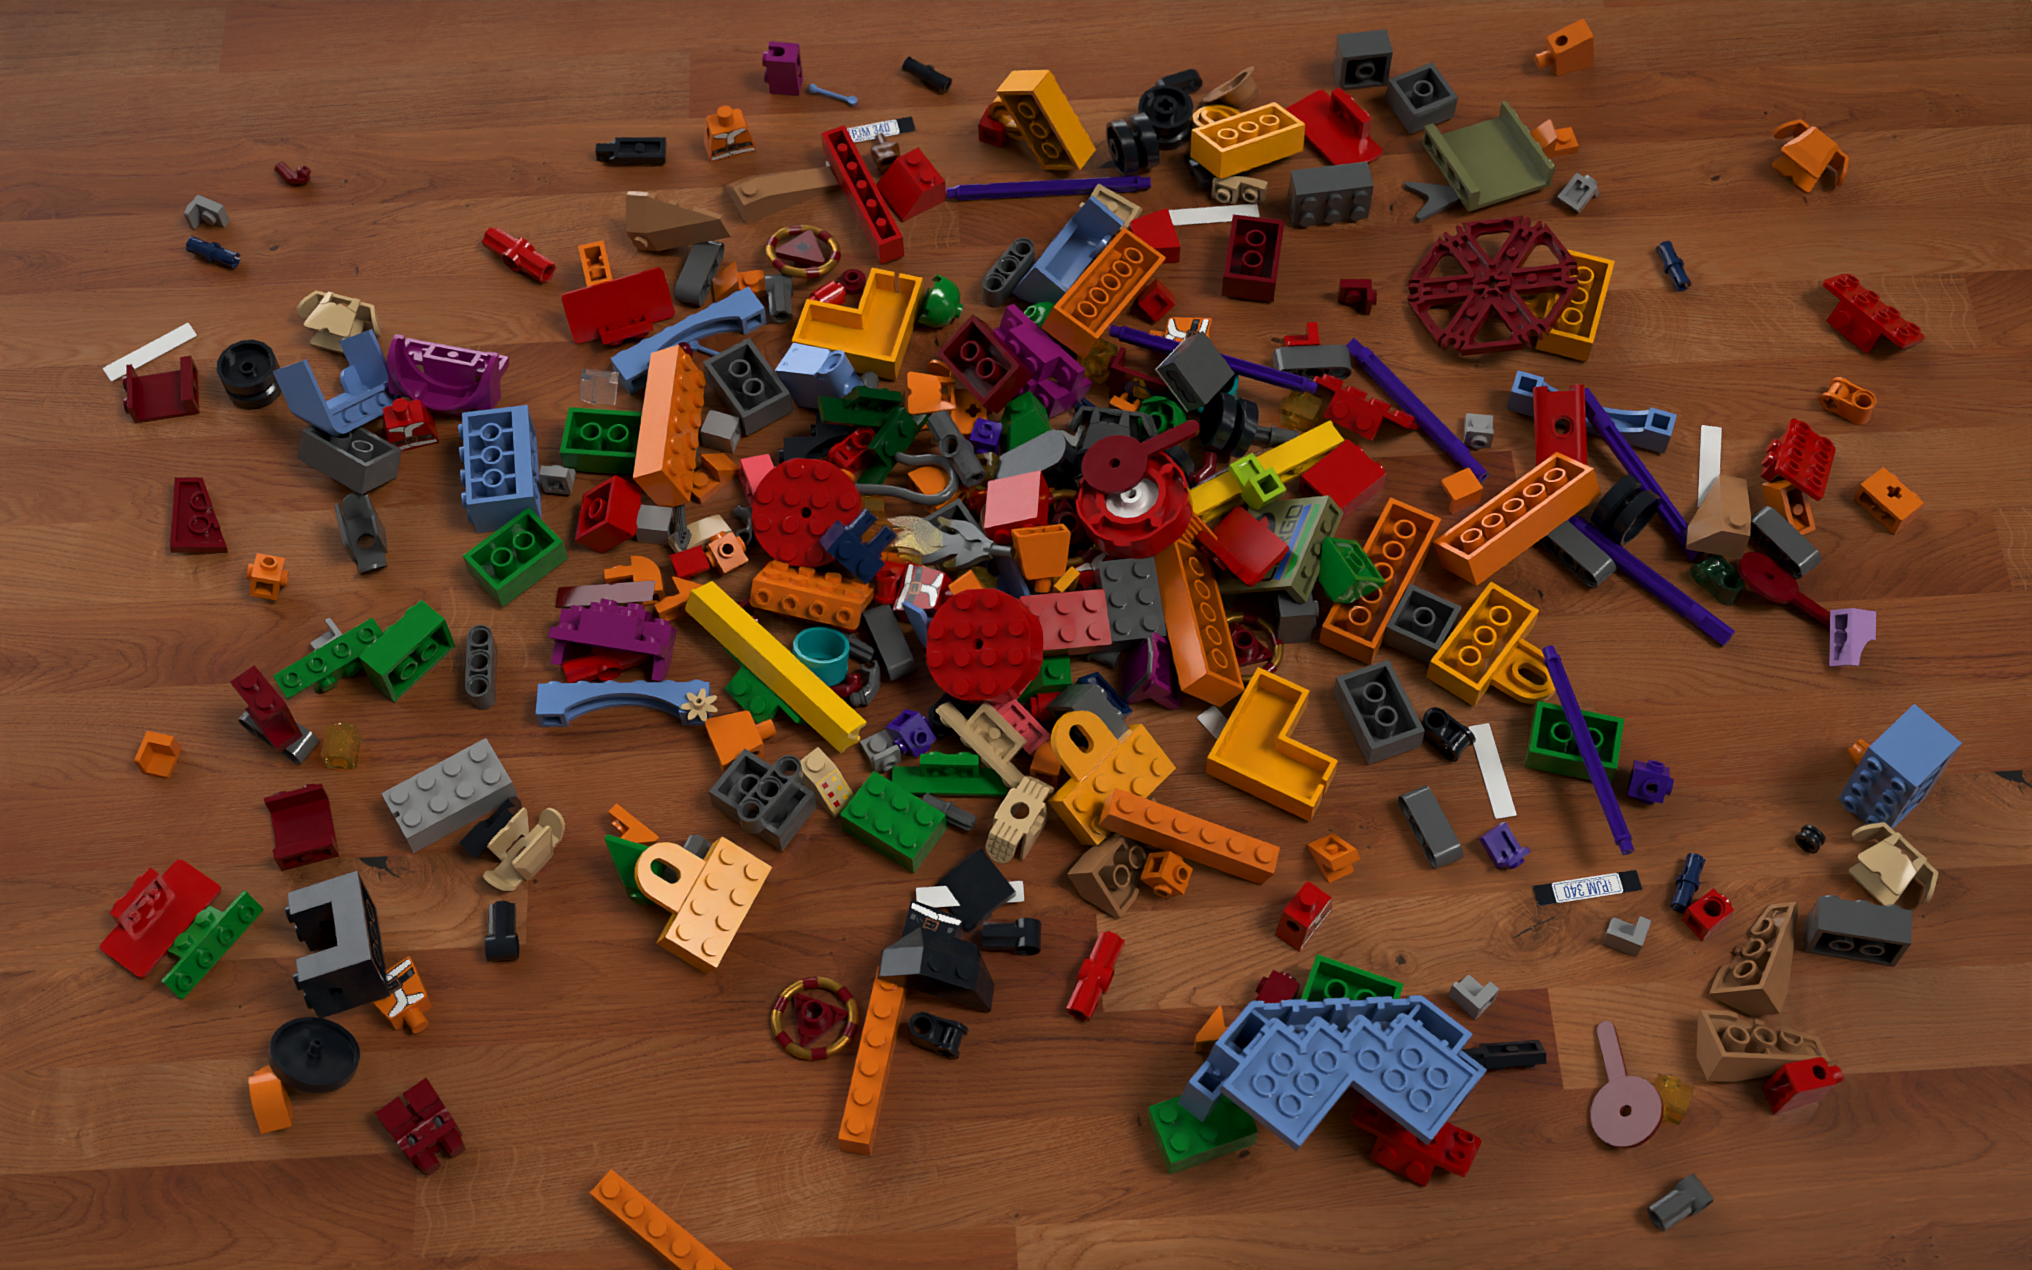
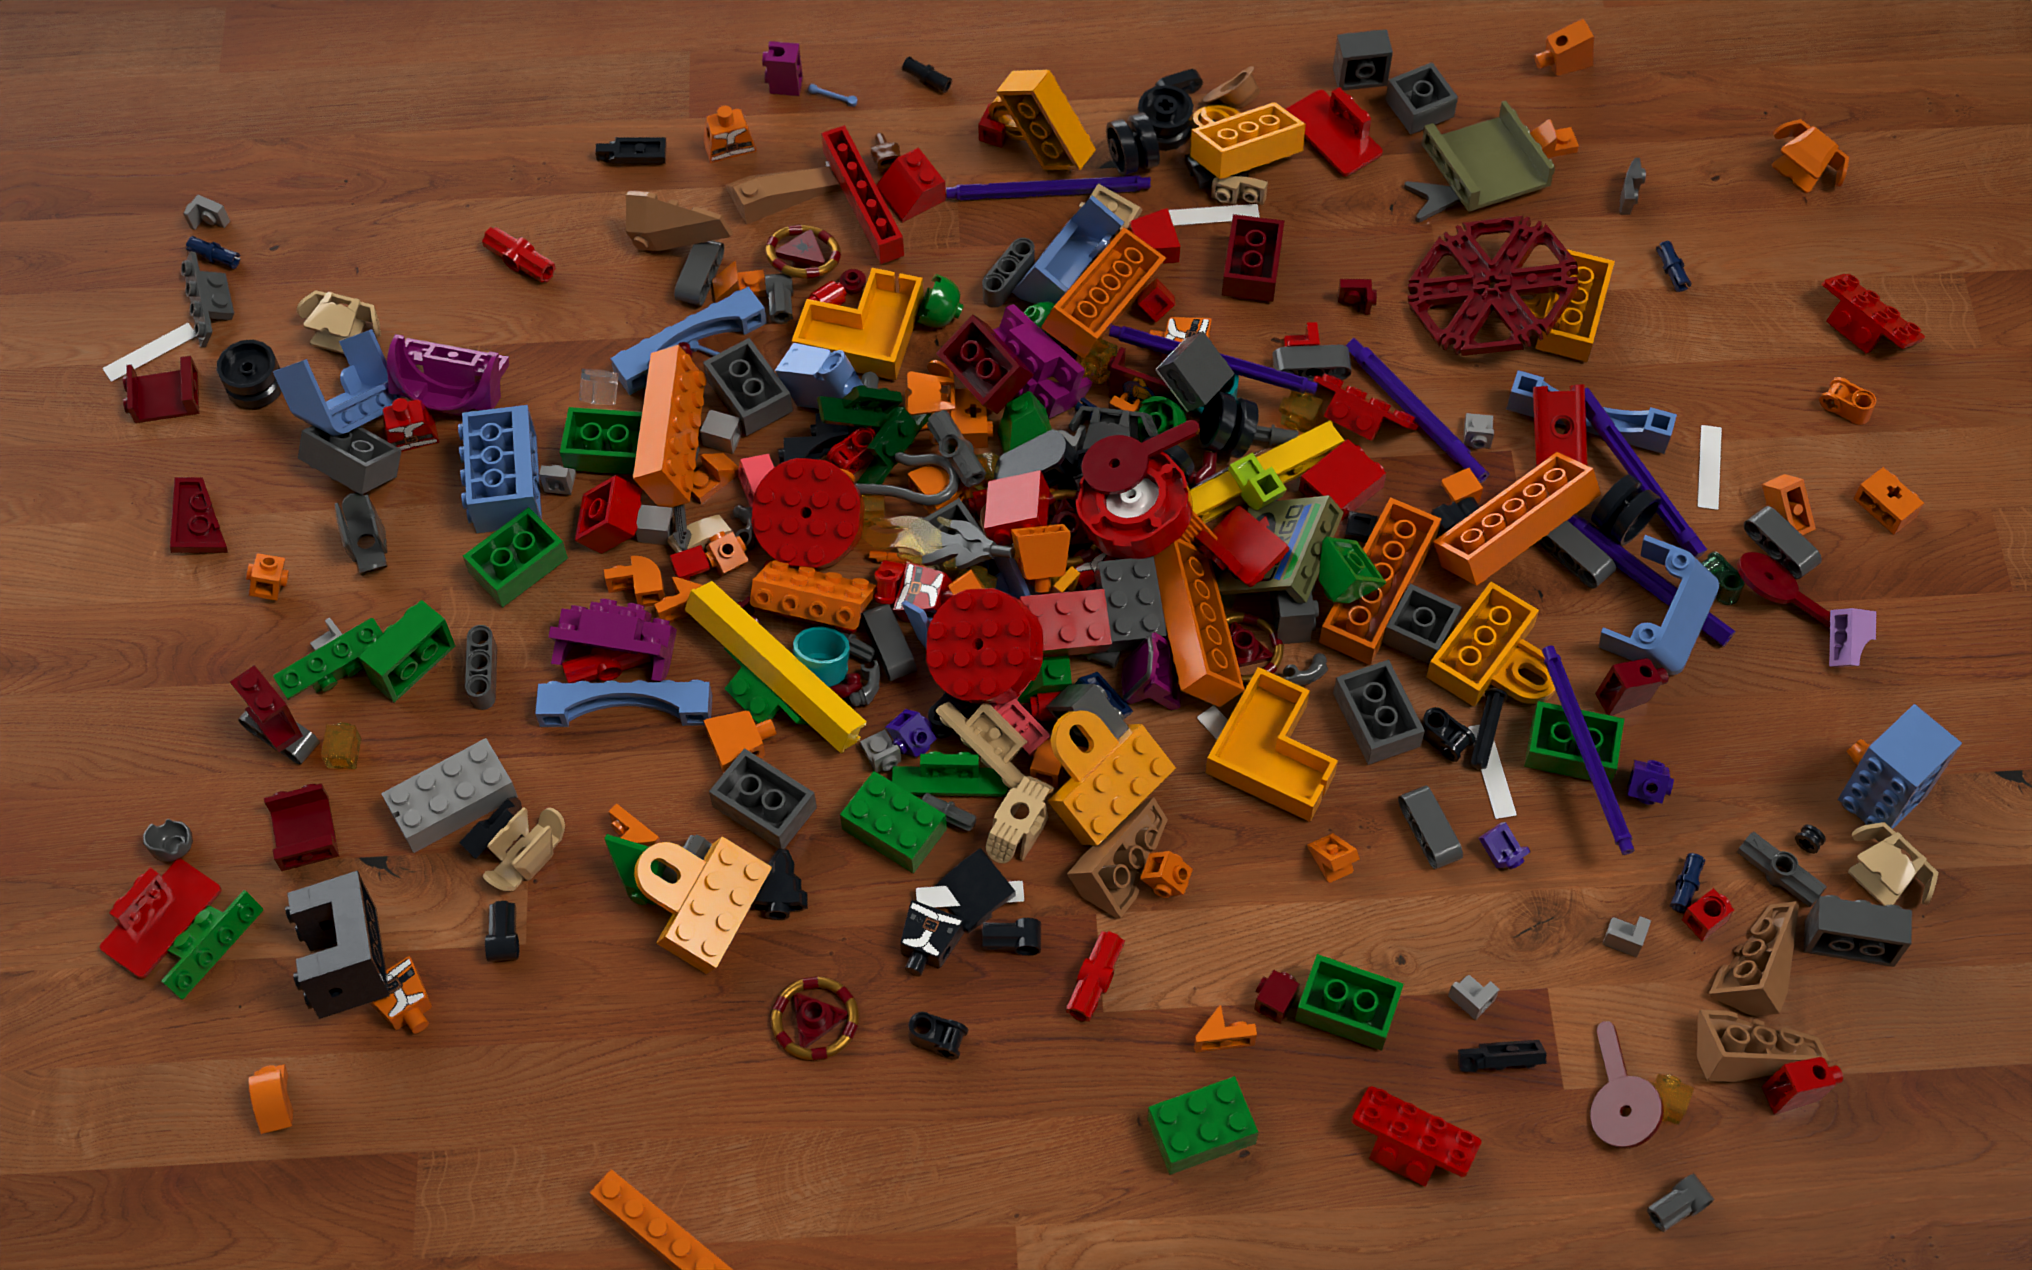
(157, 754): orange panel -> none
(168, 841): none -> dark grey hair
(208, 297): none -> dark grey bracket
(300, 176): dark red arm -> none
(313, 1055): black piece -> none
(421, 1125): dark red hips -> none
(595, 263): orange brick -> none
(618, 307): red bracket -> none
(618, 592): sticker -> none
(700, 705): tan plant -> none
(769, 807): dark grey beam -> none
(781, 889): none -> black rock
(826, 782): tan slope -> none
(850, 550): dark blue brick -> none
(872, 1067): orange brick -> none
(888, 128): sticker -> none
(939, 967): black wedge -> none
(986, 436): dark purple bracket -> none
(1189, 836): orange brick -> none
(1300, 1056): medium blue brick -> none
(1307, 911): red torso -> none
(1316, 670): none -> dark grey piece
(1329, 194): dark grey brick -> none
(1360, 526): none -> black tile
(1454, 513): none -> black leg
(1488, 727): none -> black axle
(1579, 192): light grey bracket -> none
(1587, 887): sticker -> none
(1630, 685): none -> dark red torso
(1633, 181): none -> flat silver slope
(1674, 640): none -> medium blue windscreen
(1722, 519): medium nougat wedge -> none
(1795, 880): none -> dark grey piece
(1800, 458): red bracket -> none

